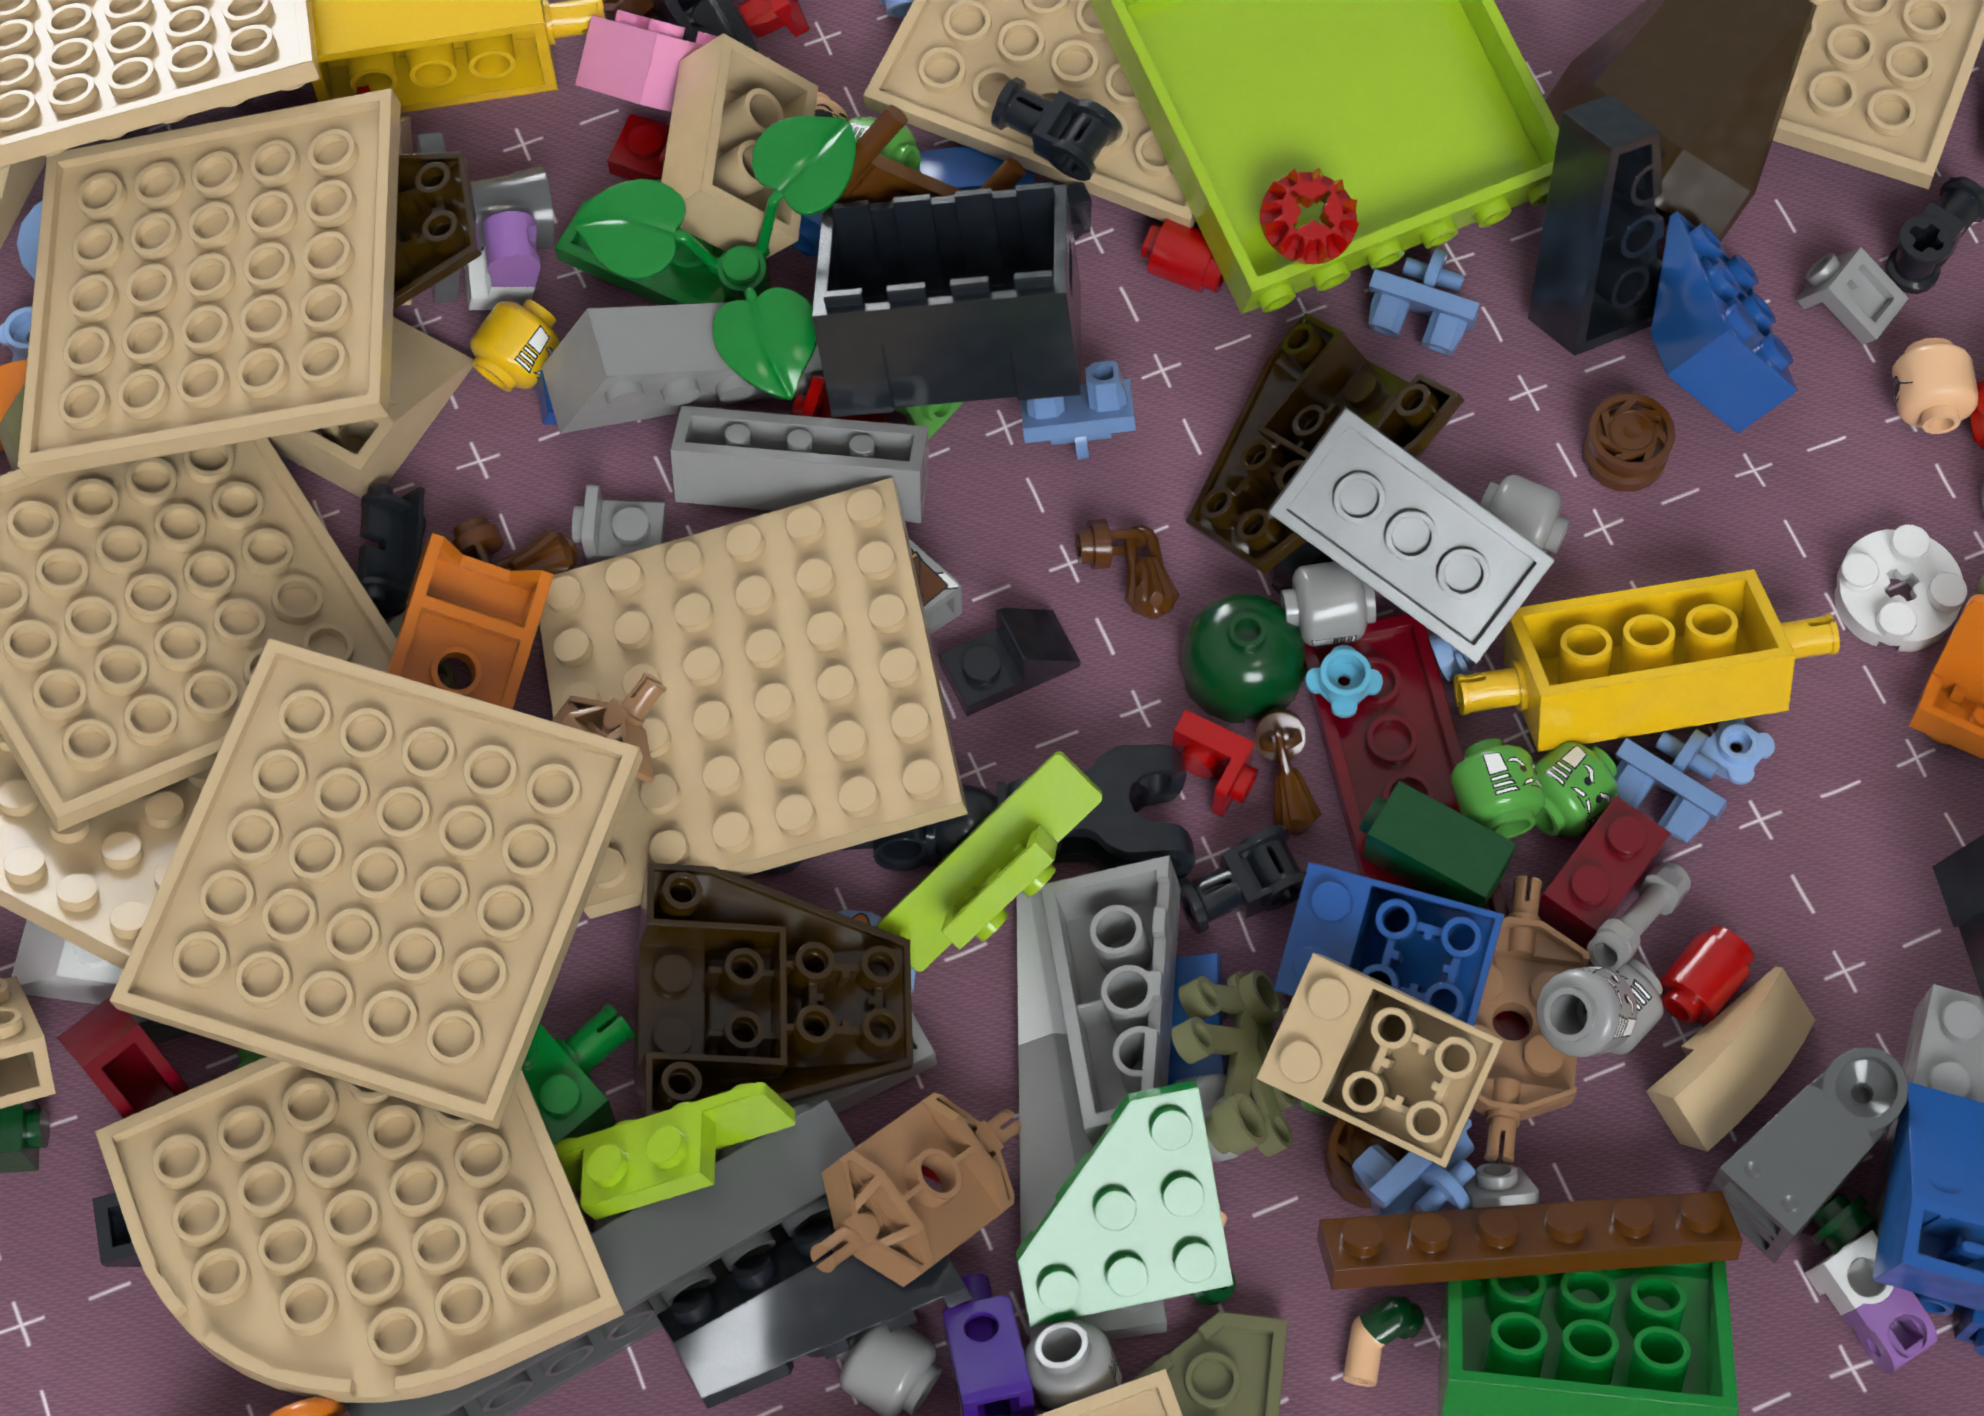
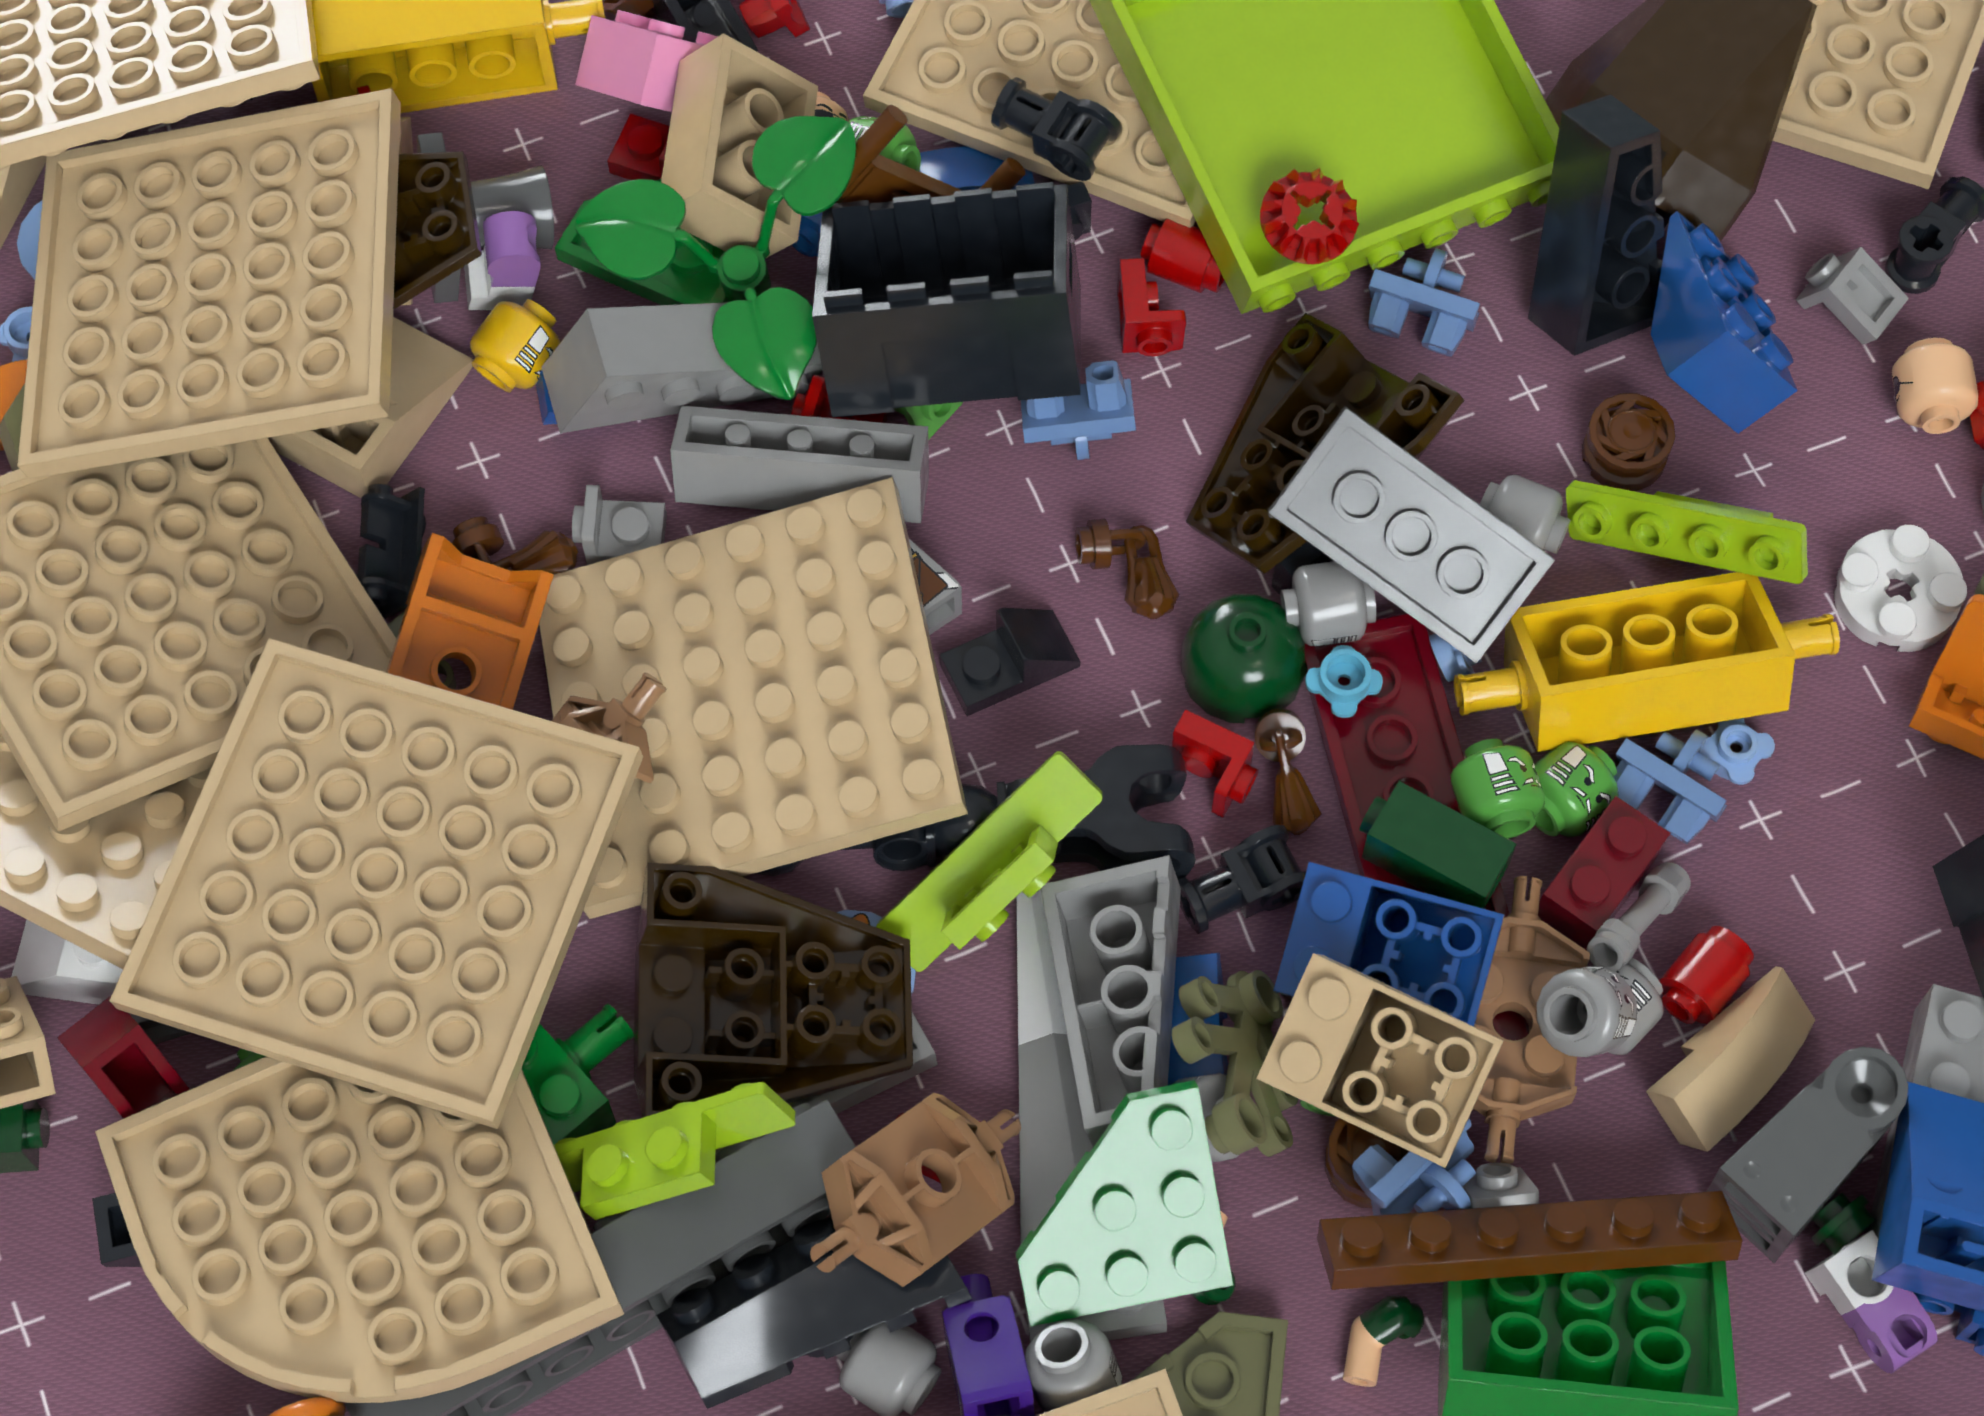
(1141, 323): none -> red bracket
(1689, 530): none -> lime bracket

